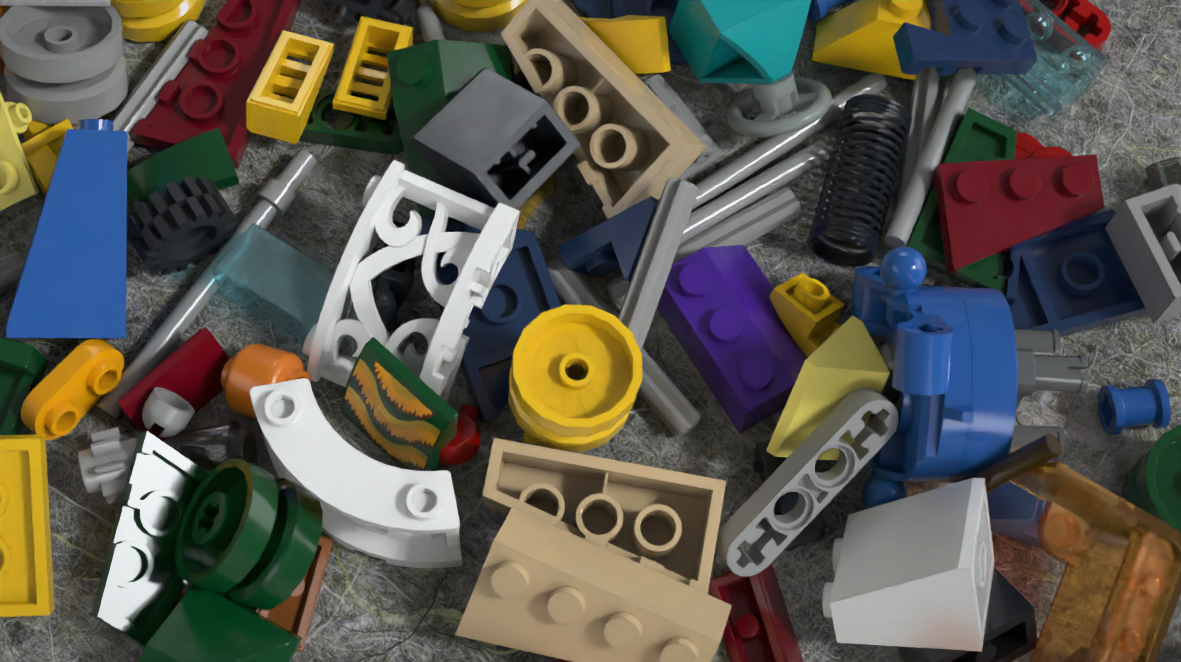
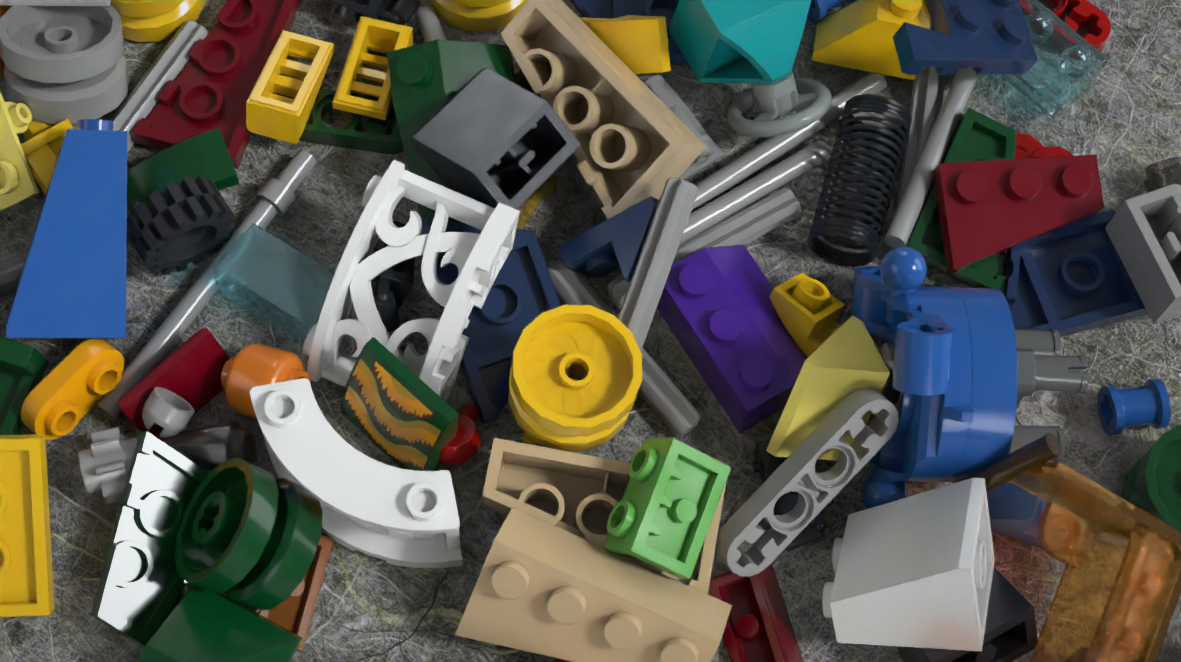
(667, 505): none -> bright green bracket

